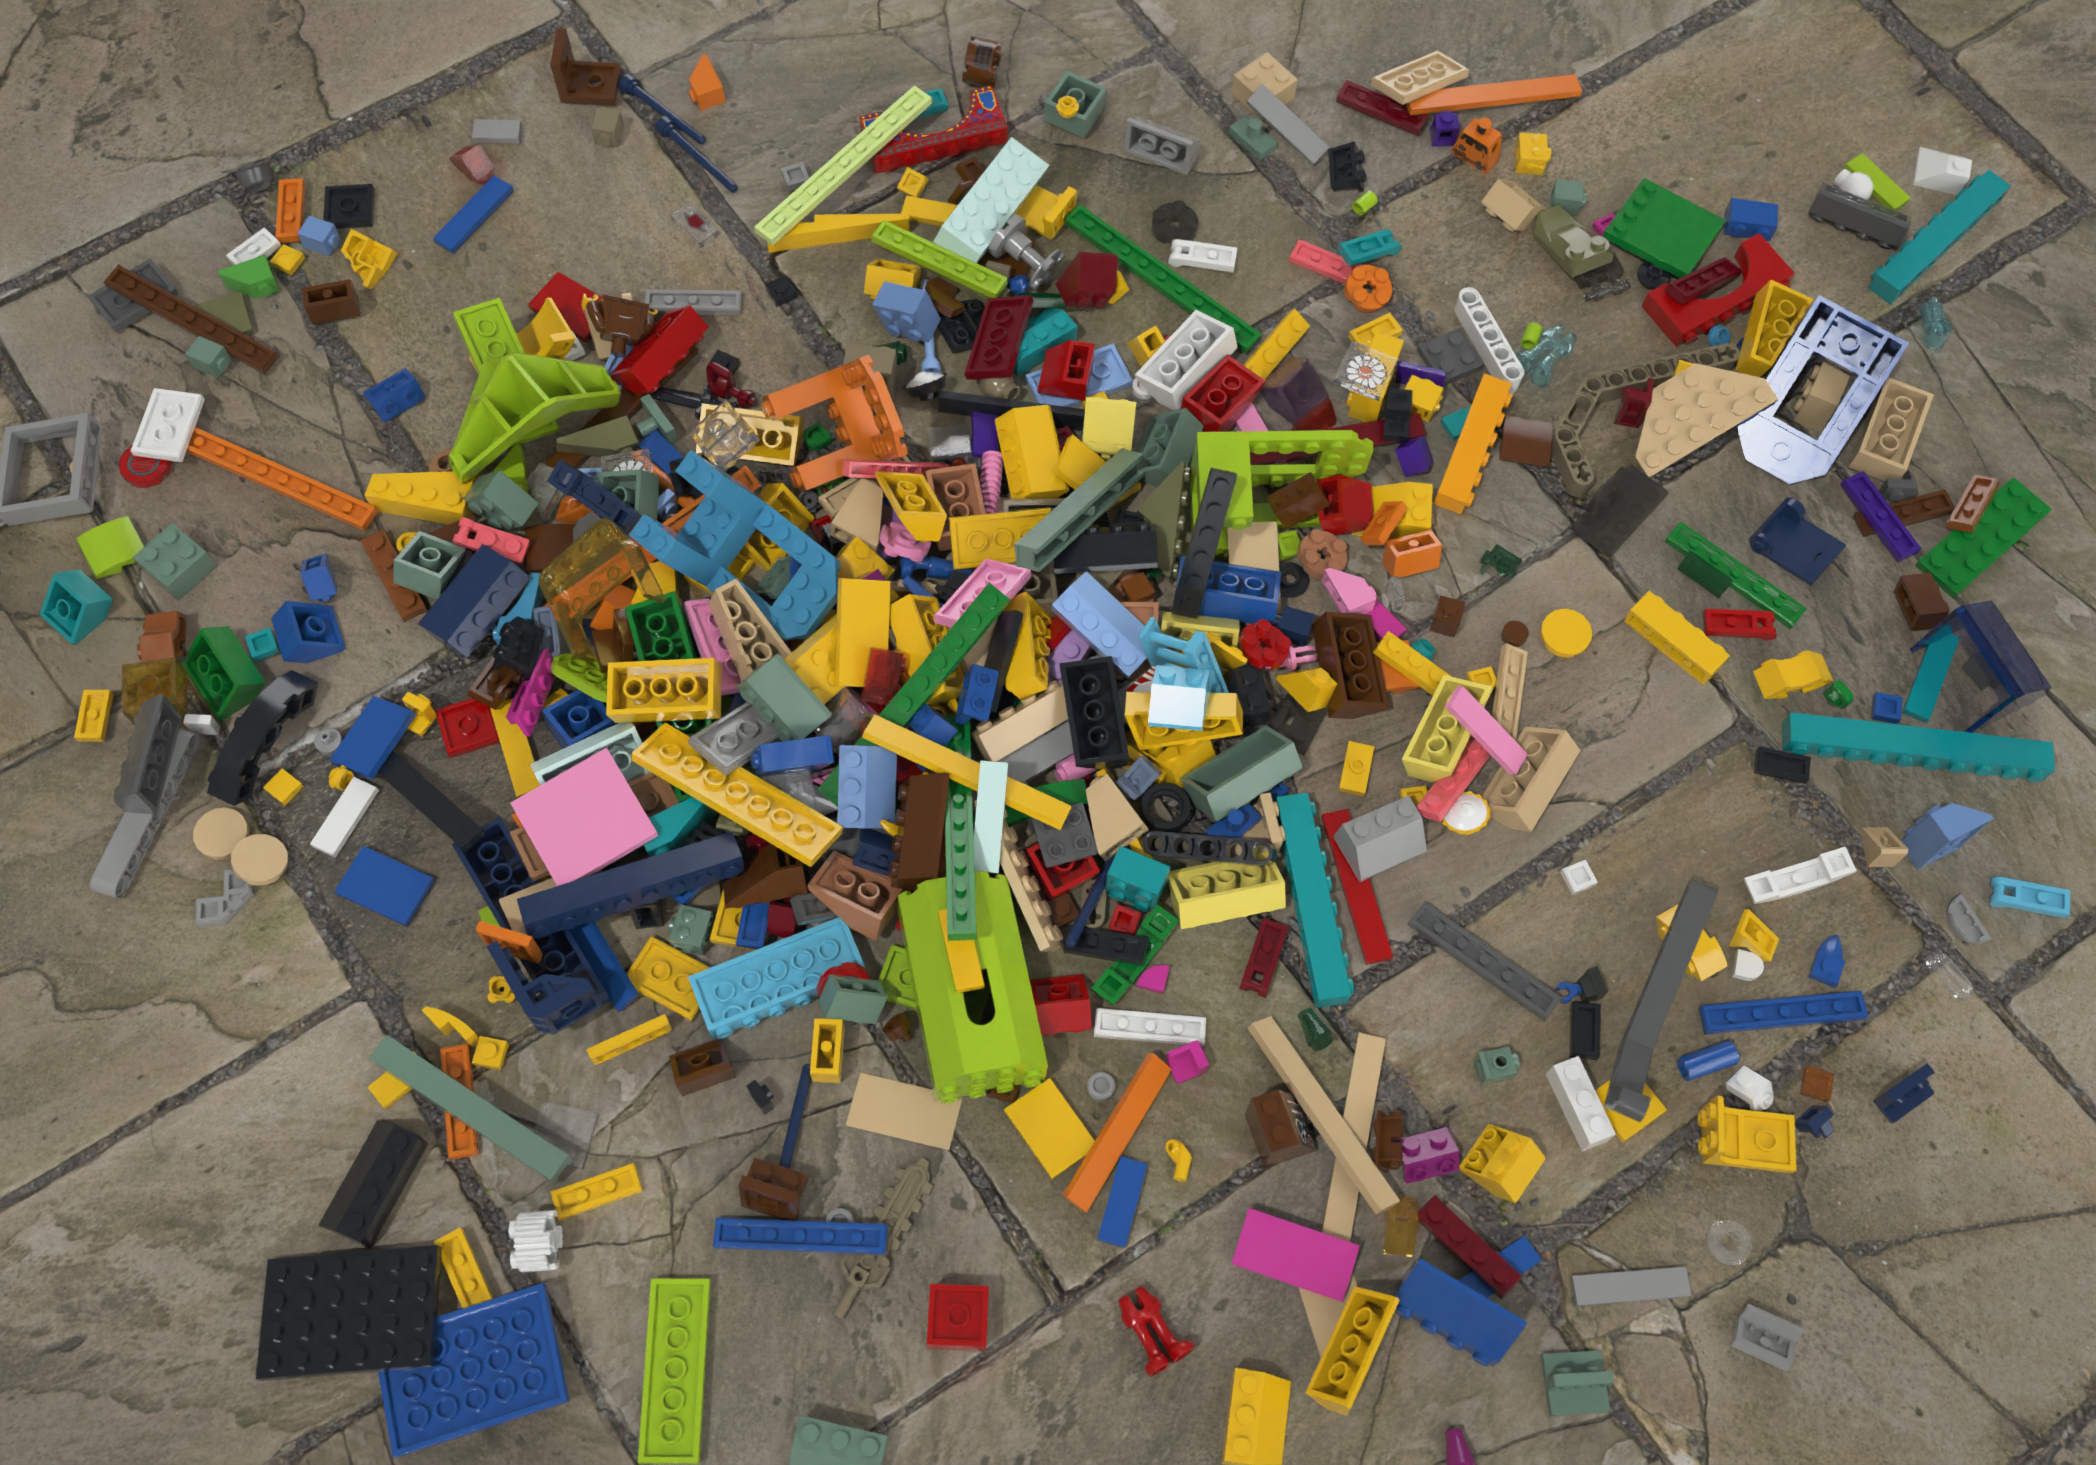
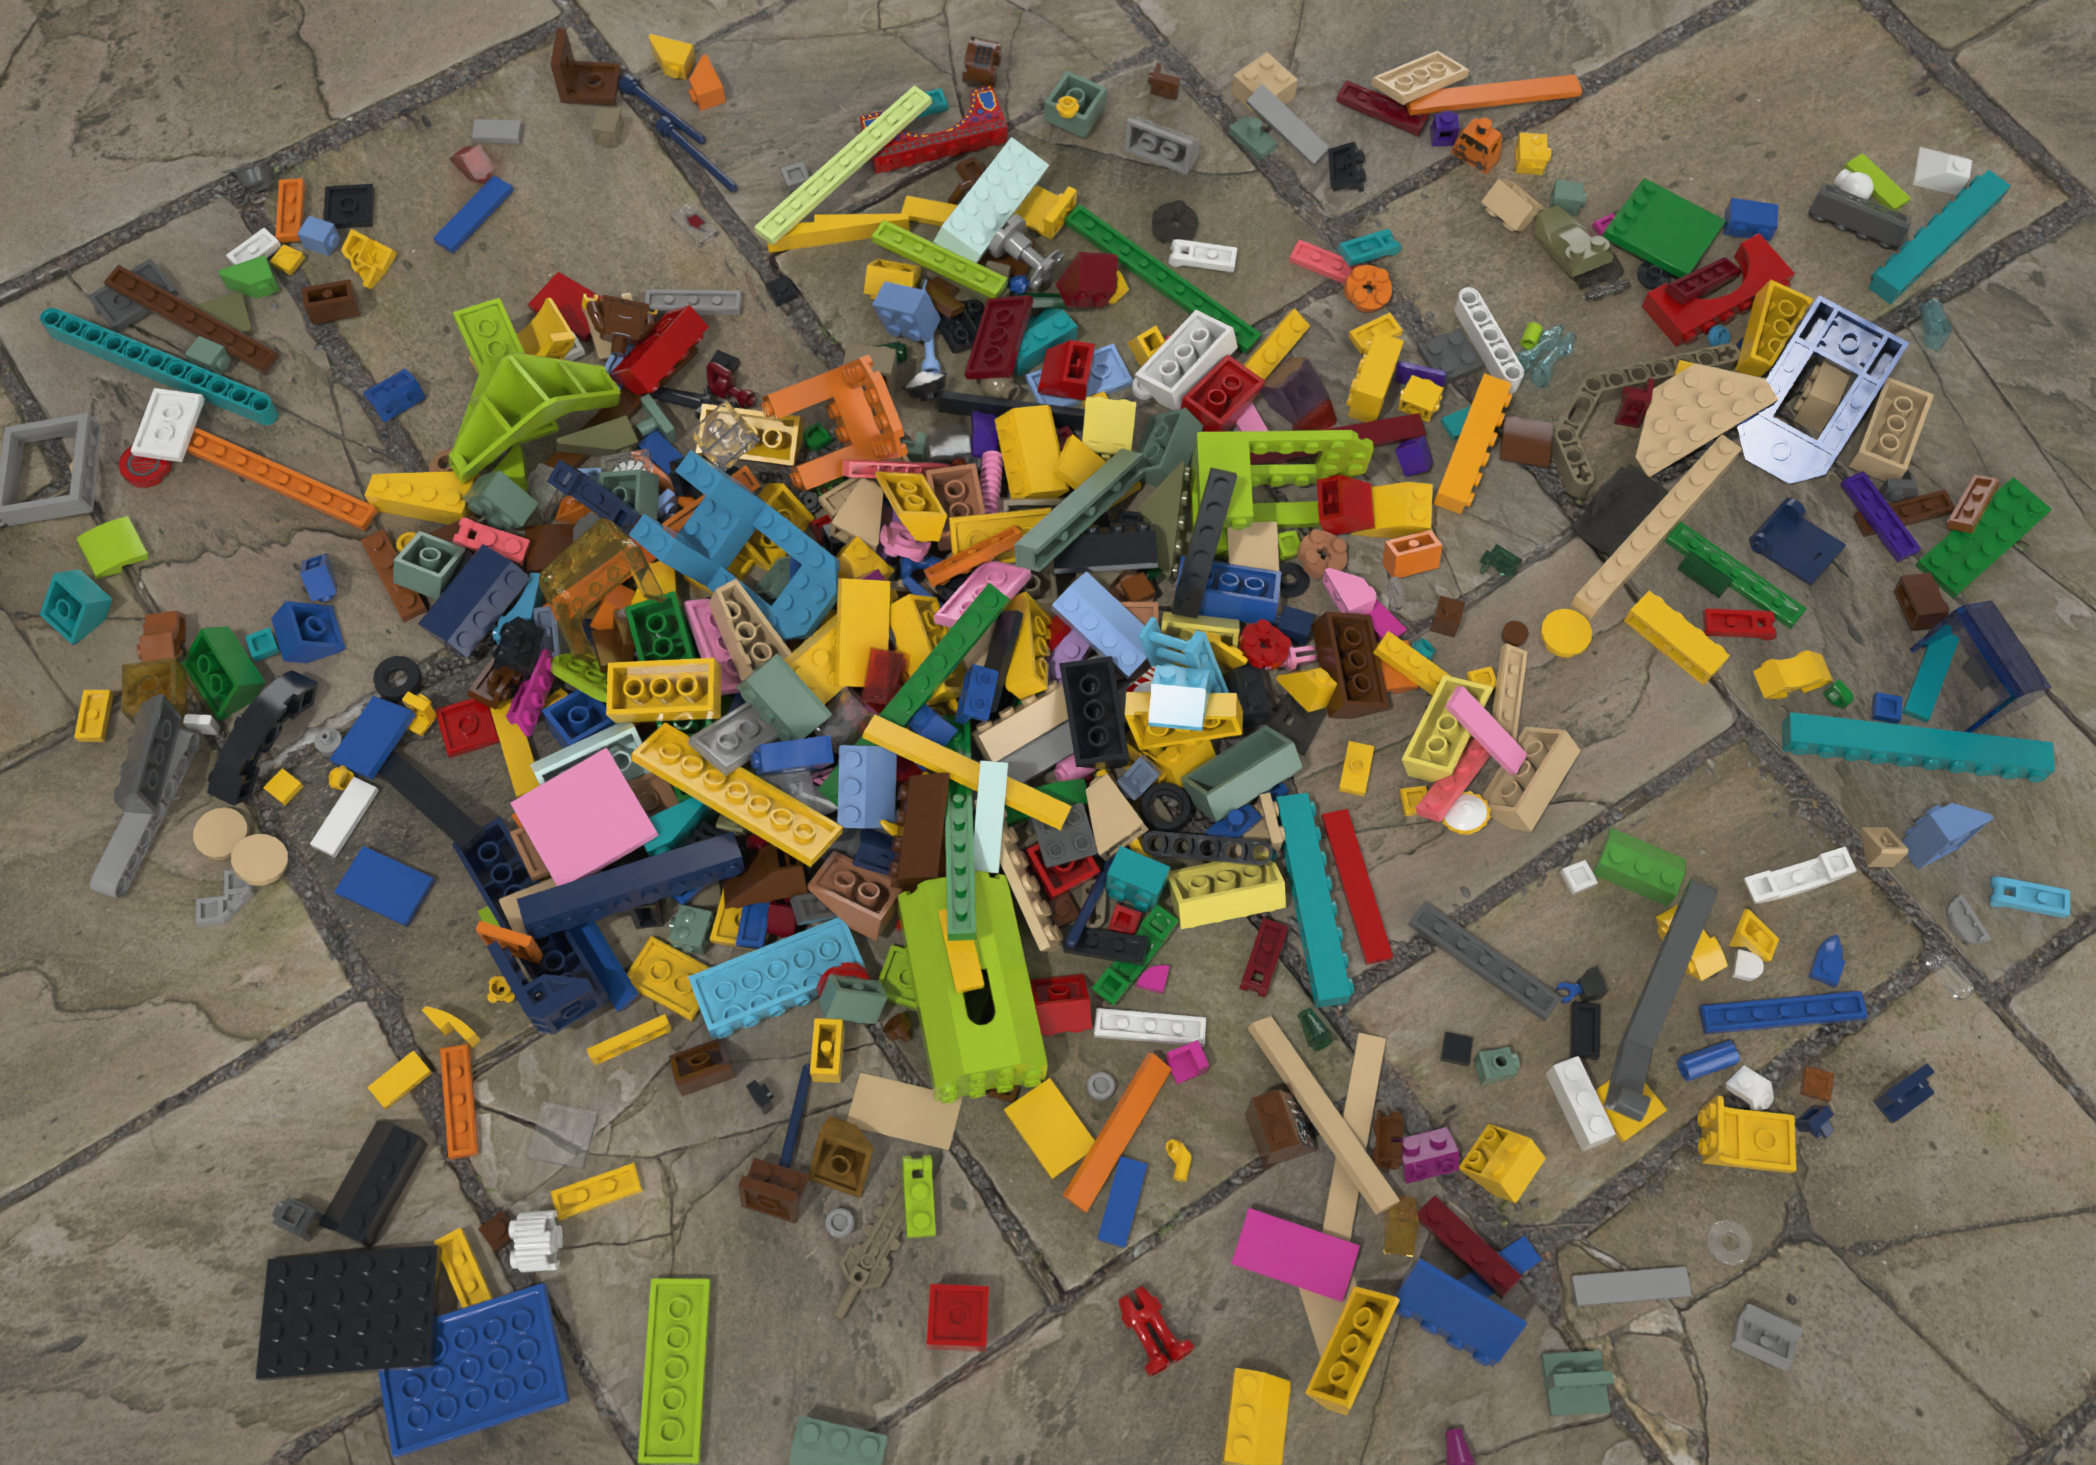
(159, 366): none -> teal beam
(174, 561): sand green brick -> none
(295, 1217): none -> dark grey window
(393, 664): none -> black tyre
(470, 1109): sand green tile -> none
(490, 1053): yellow plate -> none
(497, 1231): none -> reddish brown plate
(673, 56): none -> yellow slope
(800, 1236): blue tile -> none
(841, 1157): none -> pearl gold slope
(912, 183): yellow tile -> none
(918, 449): none -> sand green panel
(918, 1198): none -> lime plate
(966, 560): none -> orange plate
(1163, 84): none -> reddish brown bracket
(1298, 500): reddish brown brick -> none
(1364, 203): lime hinge -> none
(1365, 370): clear tile -> none
(1382, 838): light grey slope -> none
(1383, 523): orange plate -> none
(1397, 415): black slope -> none
(1456, 1049): none -> black tile
(1640, 867): none -> bright green slope
(1655, 528): none -> tan brick
(1782, 765): black tile -> none

